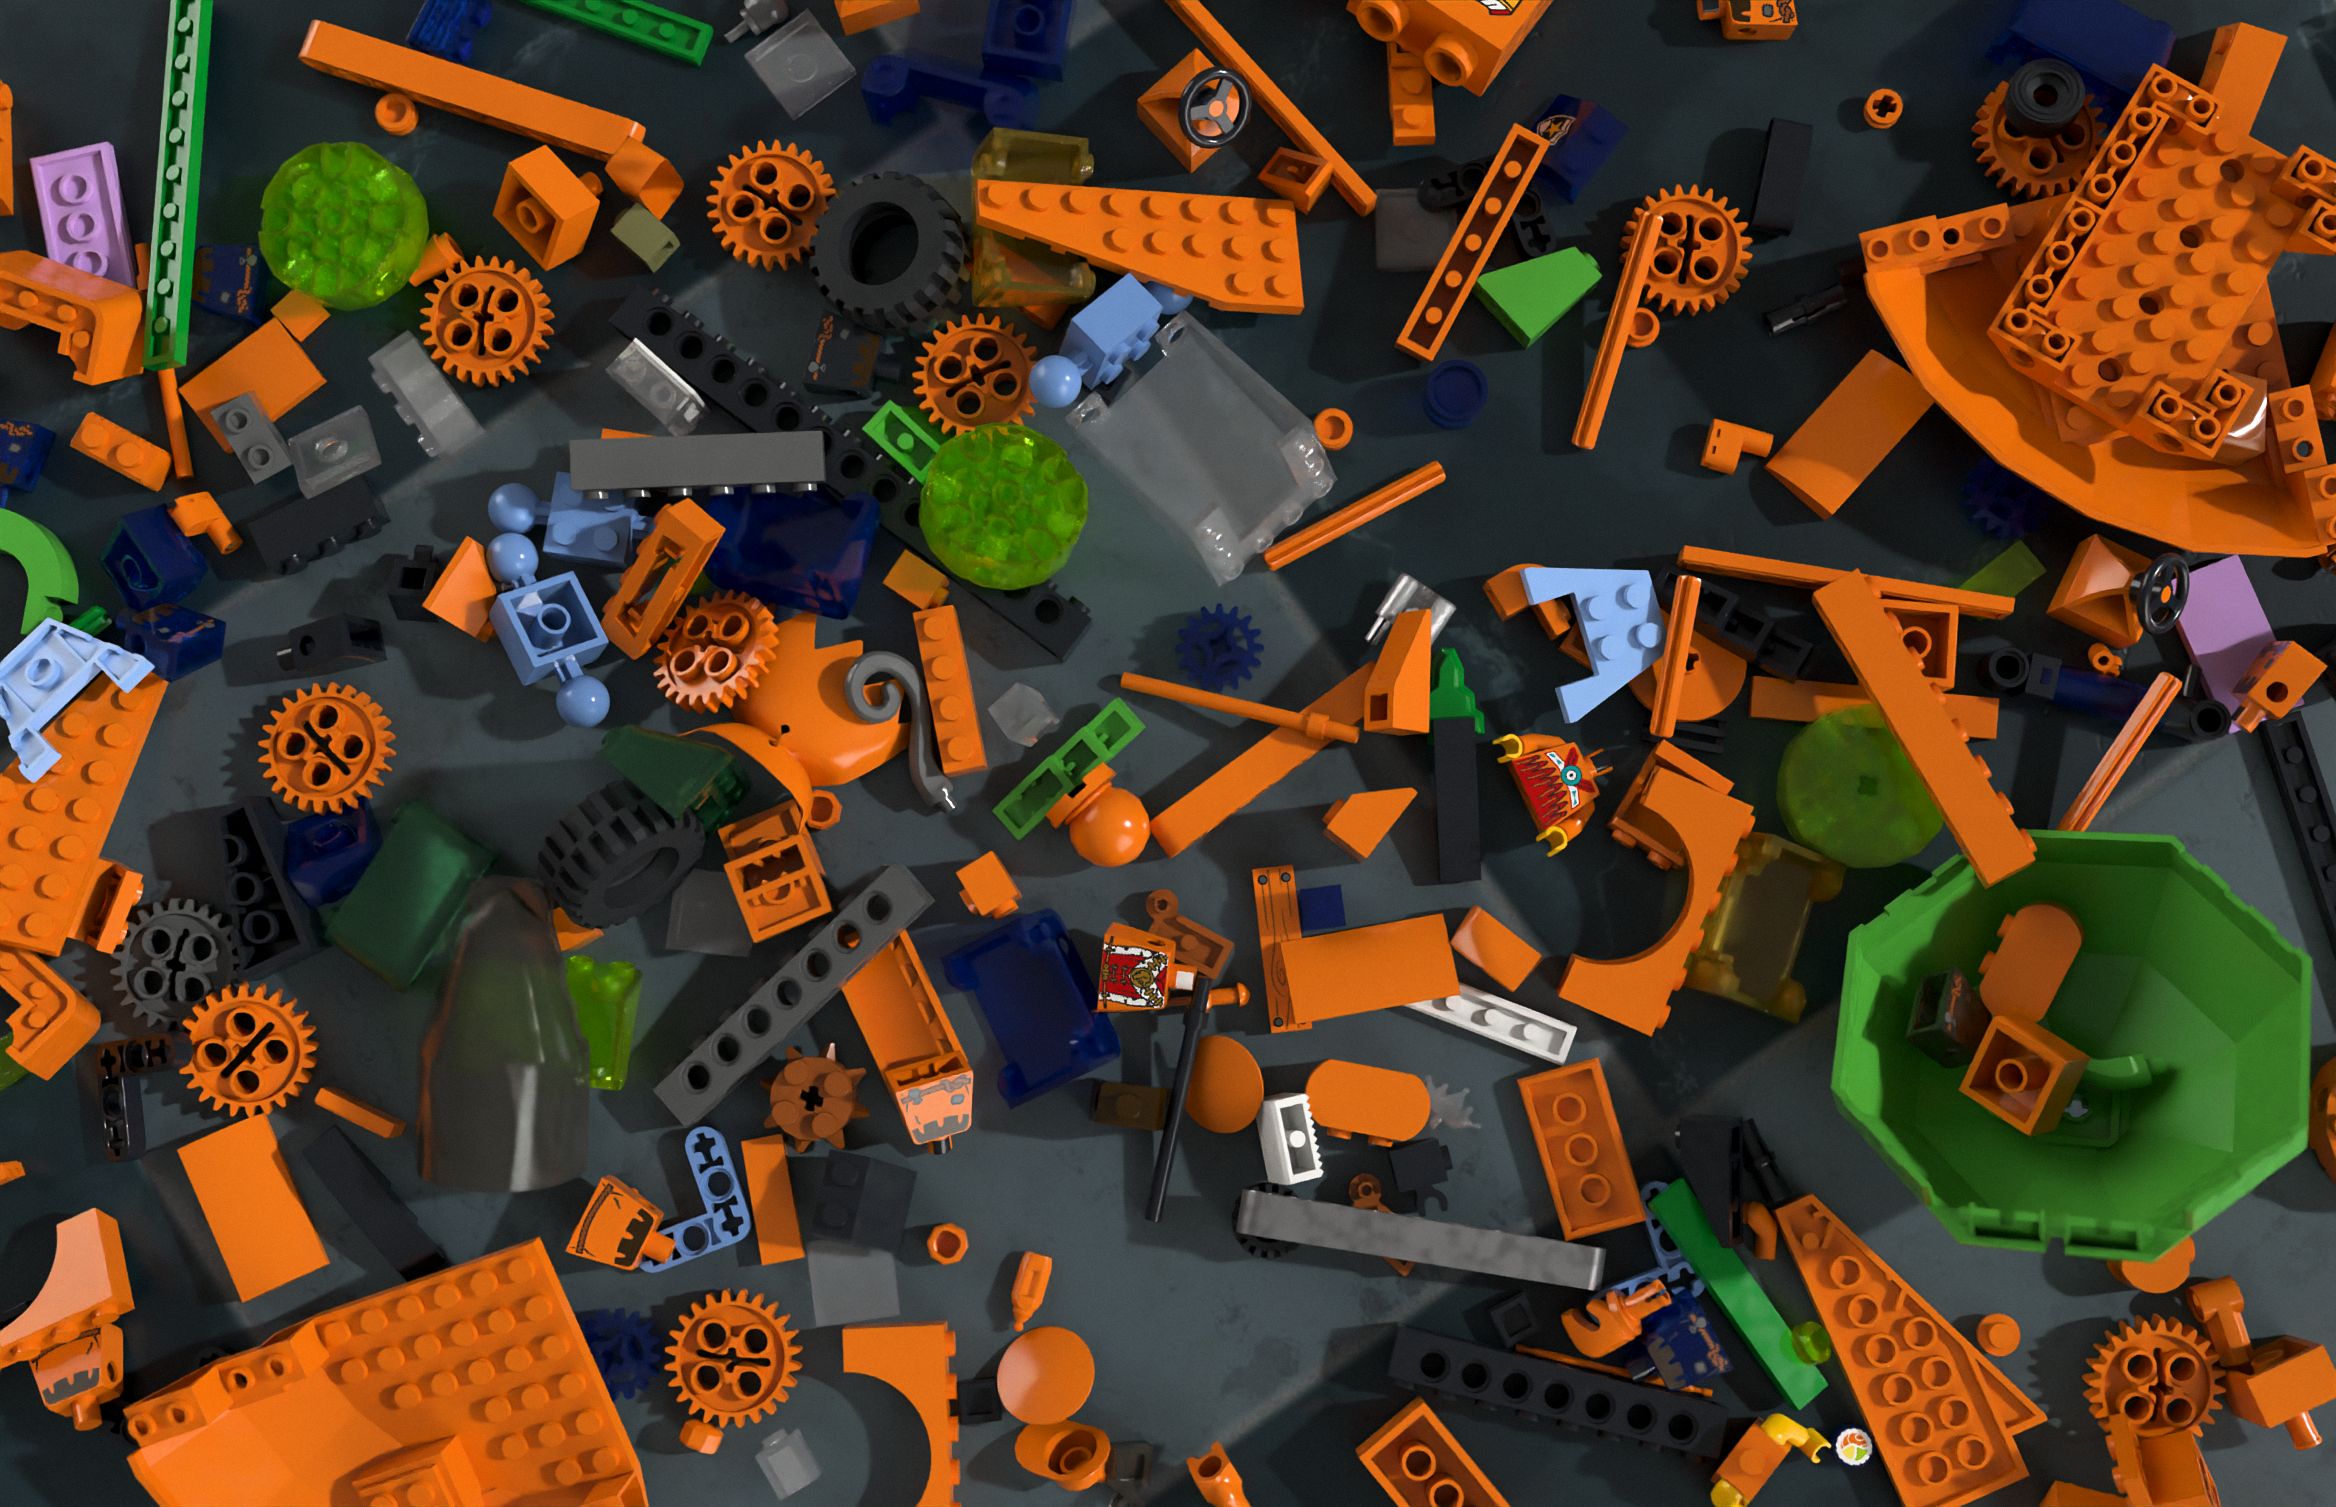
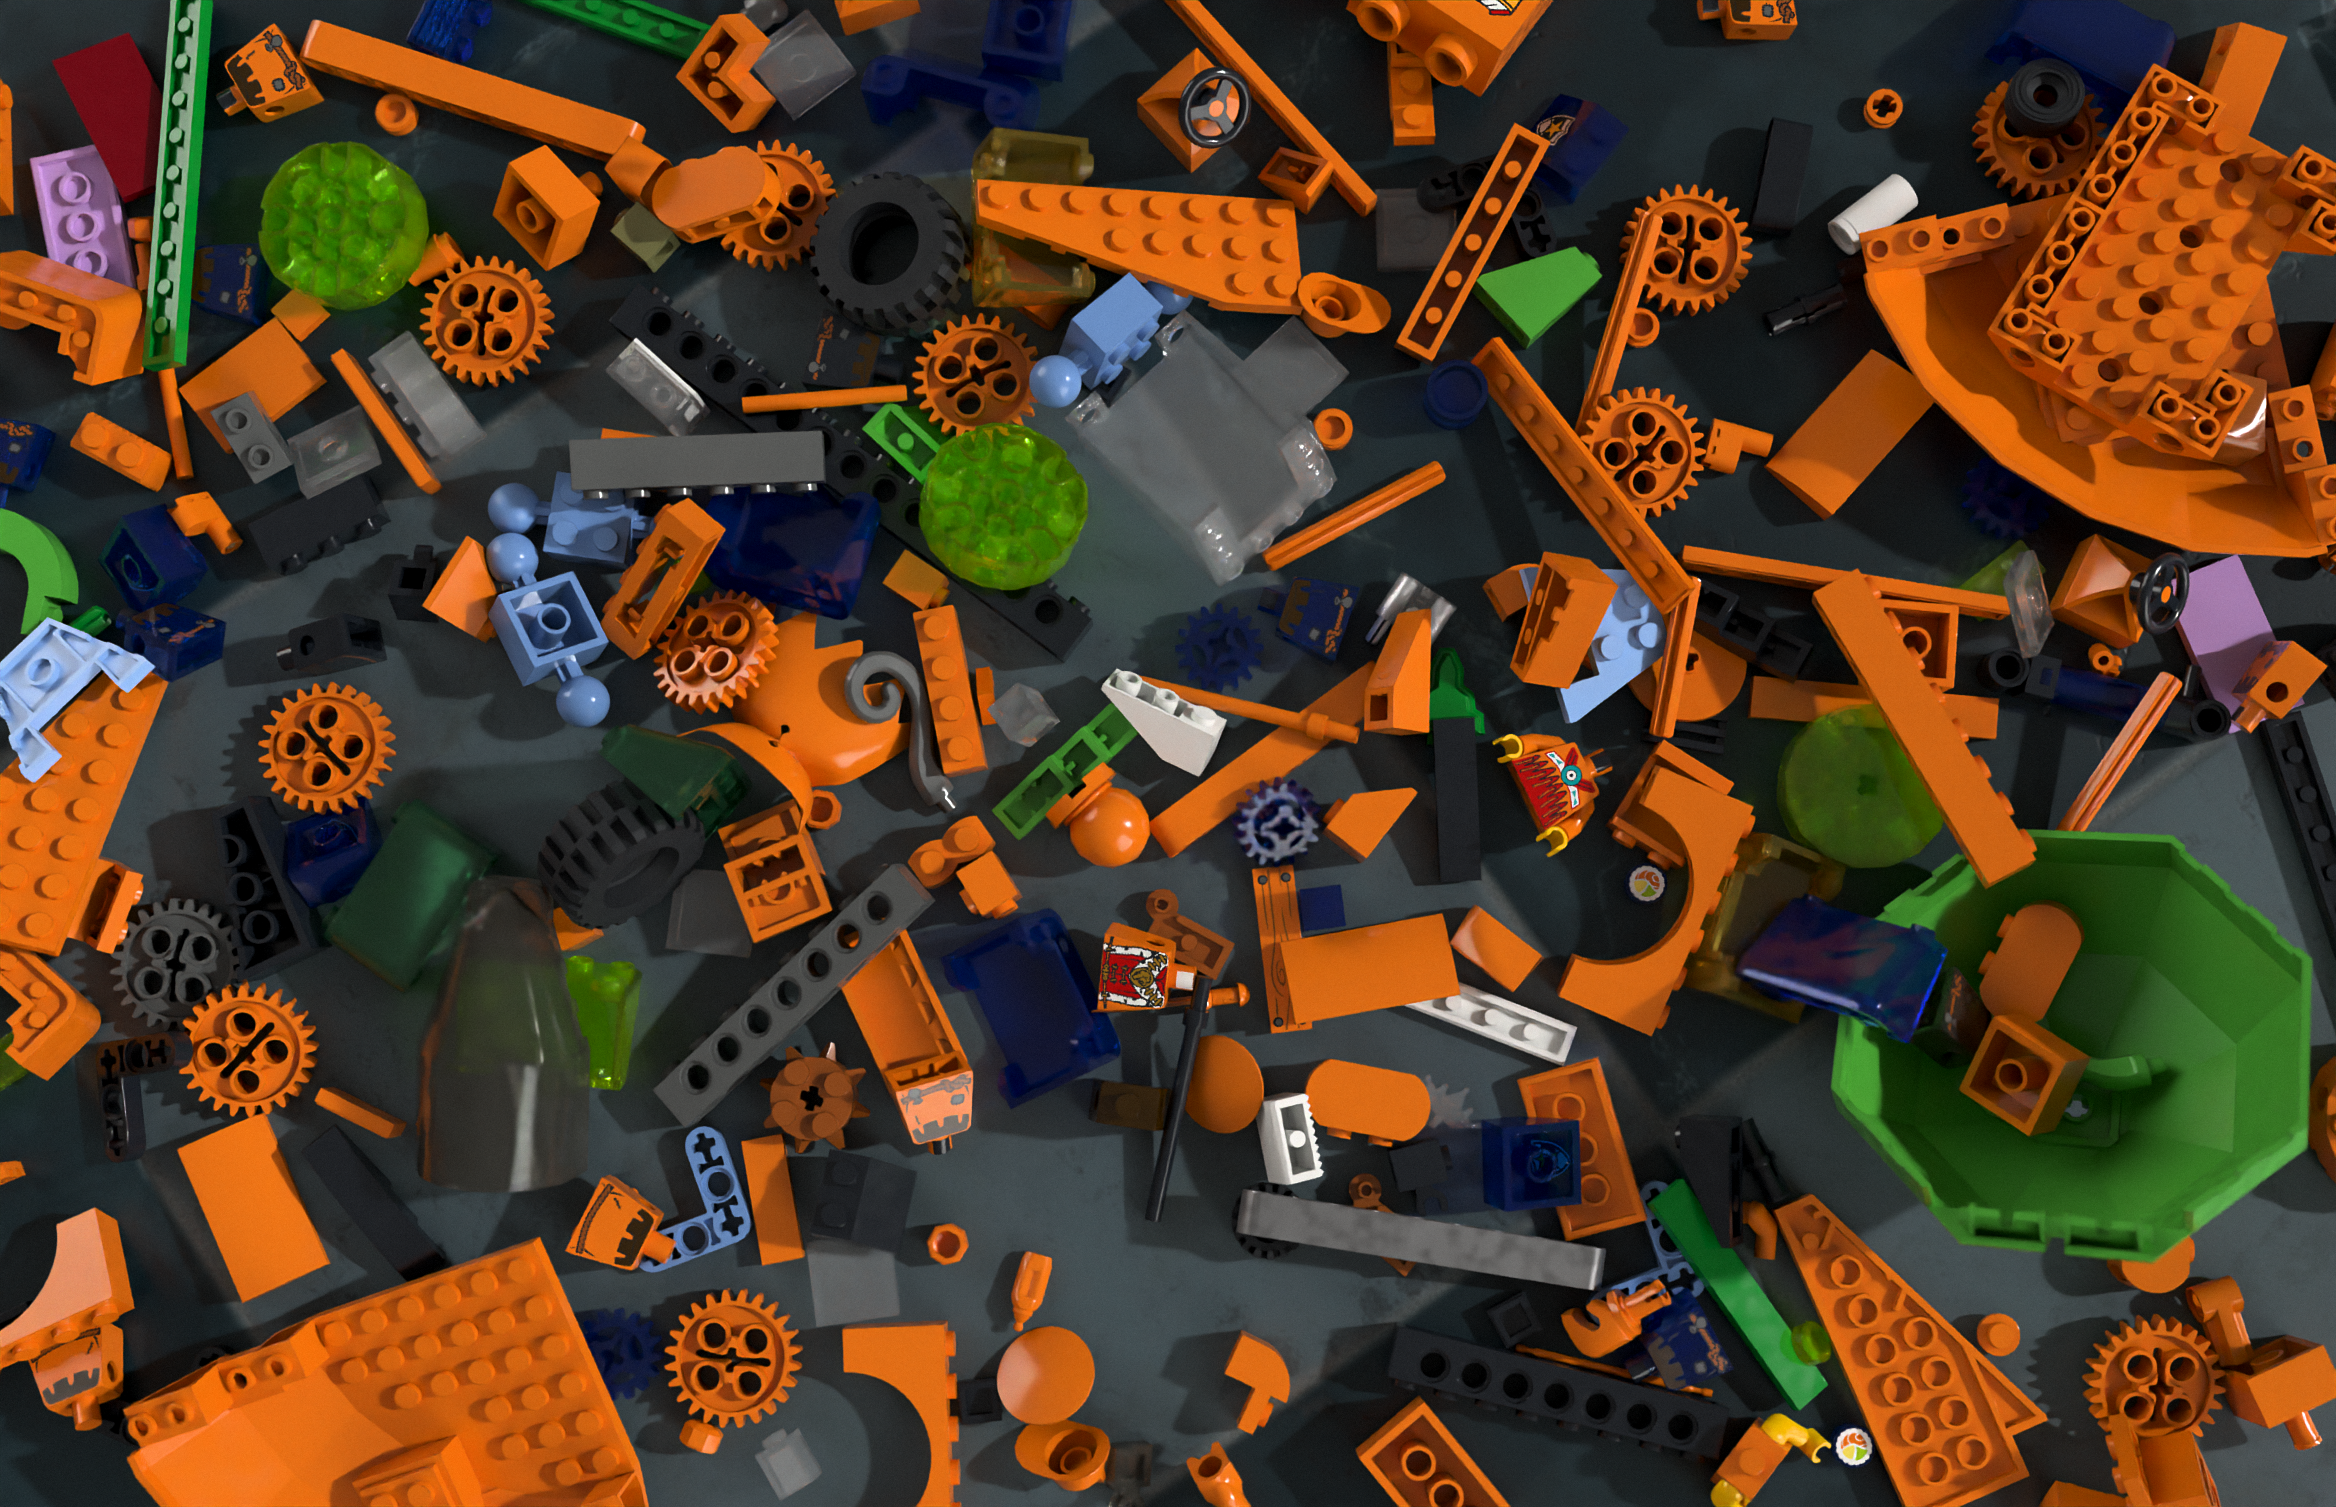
(118, 110): none -> dark red tile
(141, 228): none -> orange tile
(268, 79): none -> orange torso
(386, 422): none -> orange tile
(716, 194): none -> orange brick
(720, 73): none -> orange brick
(824, 399): none -> orange bar
(940, 859): none -> orange brick
(985, 693): none -> orange tile
(1171, 726): none -> white slope
(1264, 1370): none -> orange brick
(1290, 828): none -> clear blue gear
(1297, 365): none -> clear tile
(1311, 615): none -> torso
(1340, 306): none -> orange piece
(1531, 1162): none -> clear blue slope
(1561, 619): none -> orange wedge
(1583, 477): none -> orange tile
(1645, 883): none -> tile
(1662, 478): none -> orange gear
(1845, 964): none -> clear blue windscreen
(1873, 211): none -> white pin
(2028, 603): none -> clear tile

